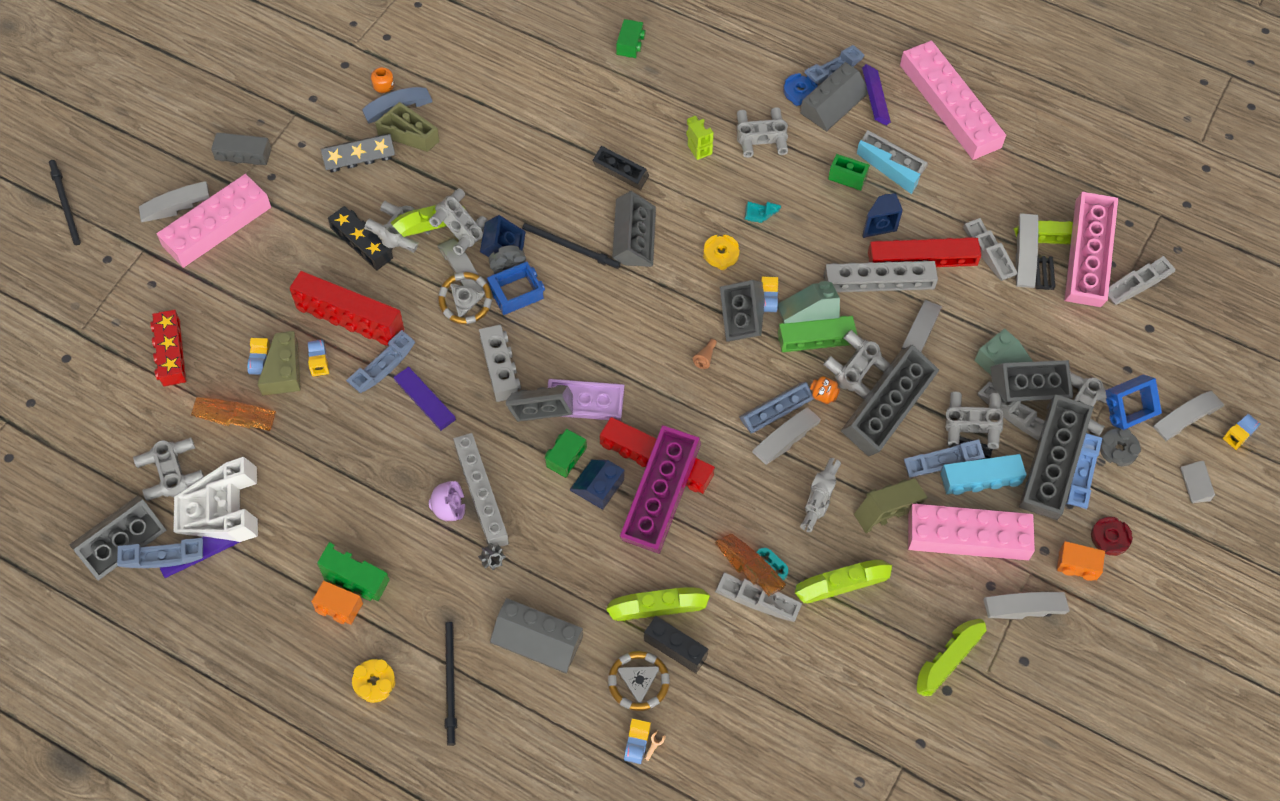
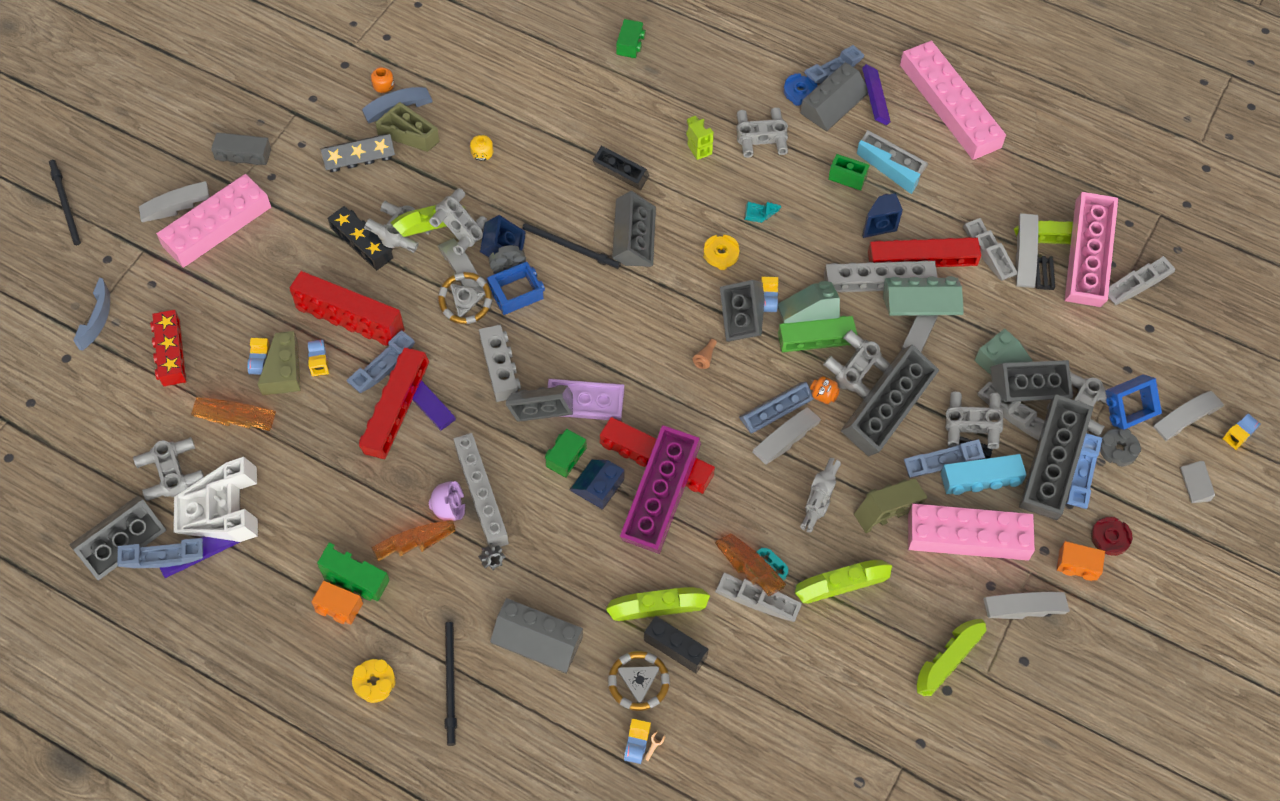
(88, 333): none -> sand blue slope
(393, 403): none -> red brick
(420, 537): none -> clear orange slope
(481, 147): none -> yellow head
(923, 296): none -> sand green slope

